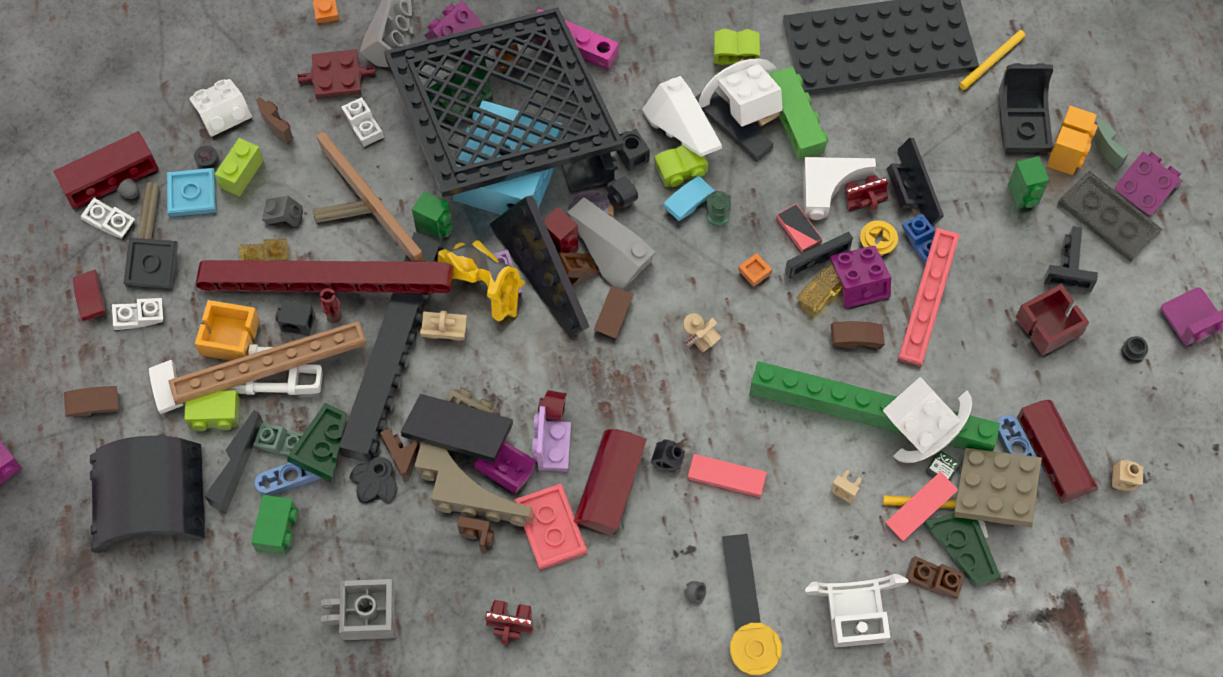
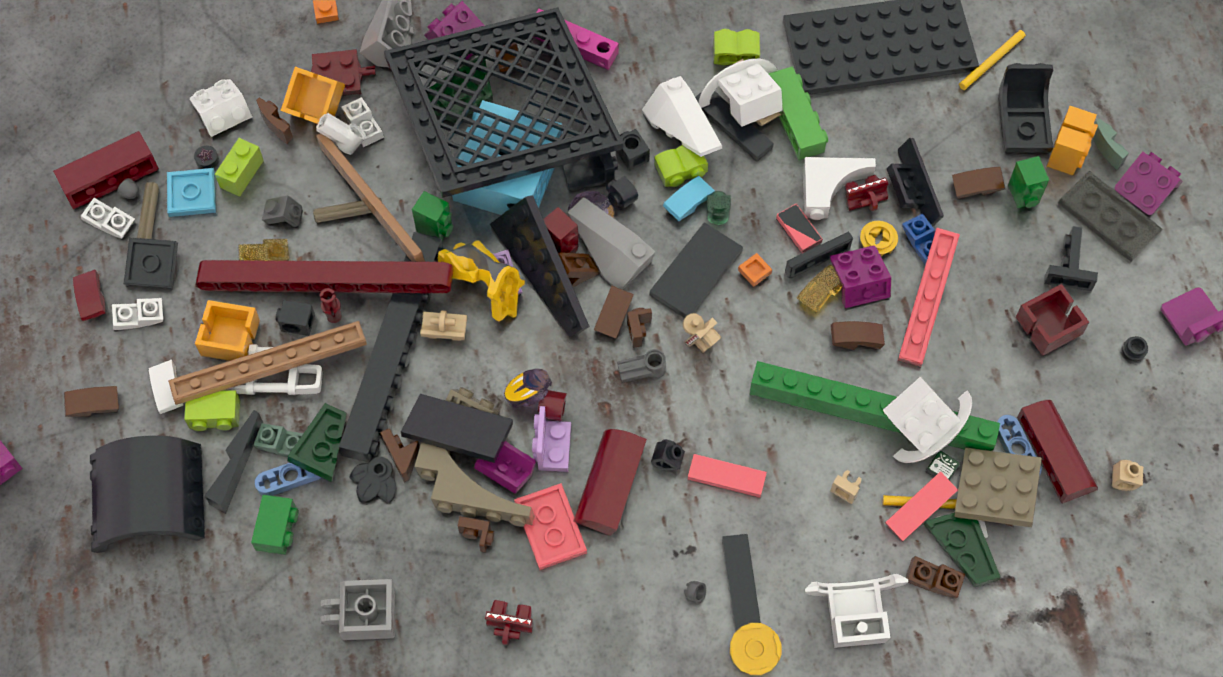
(312, 95): none -> light orange piece
(346, 136): none -> white piece
(527, 388): none -> tile
(636, 327): none -> reddish brown bracket
(639, 367): none -> dark grey piece
(696, 270): none -> black tile
(978, 181): none -> reddish brown slope

